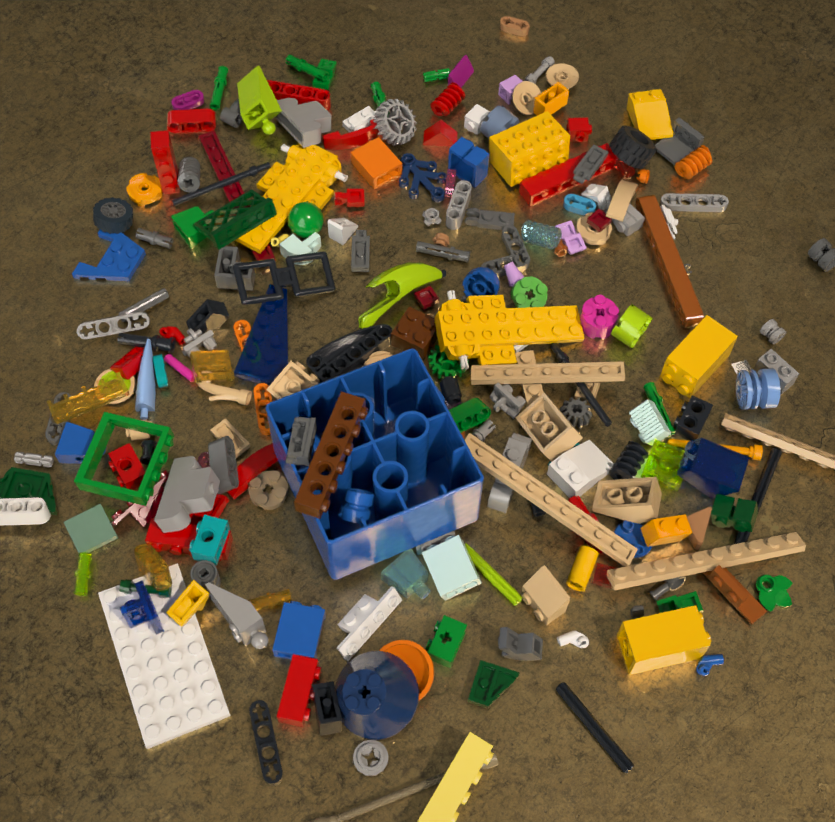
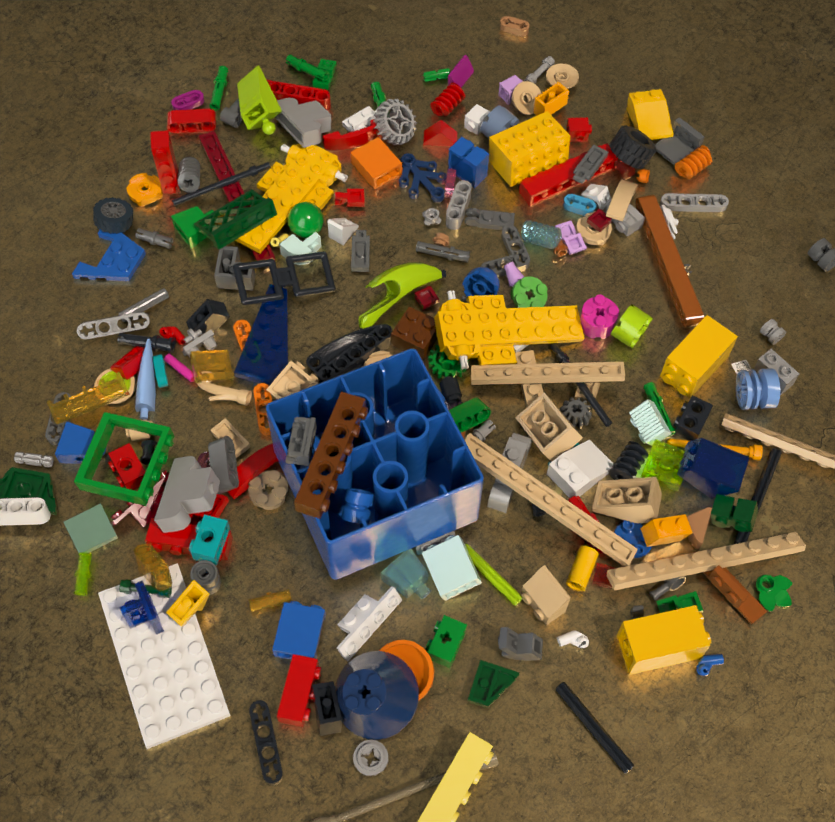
(241, 615): light grey slope -> none
(504, 400): light grey hips -> none

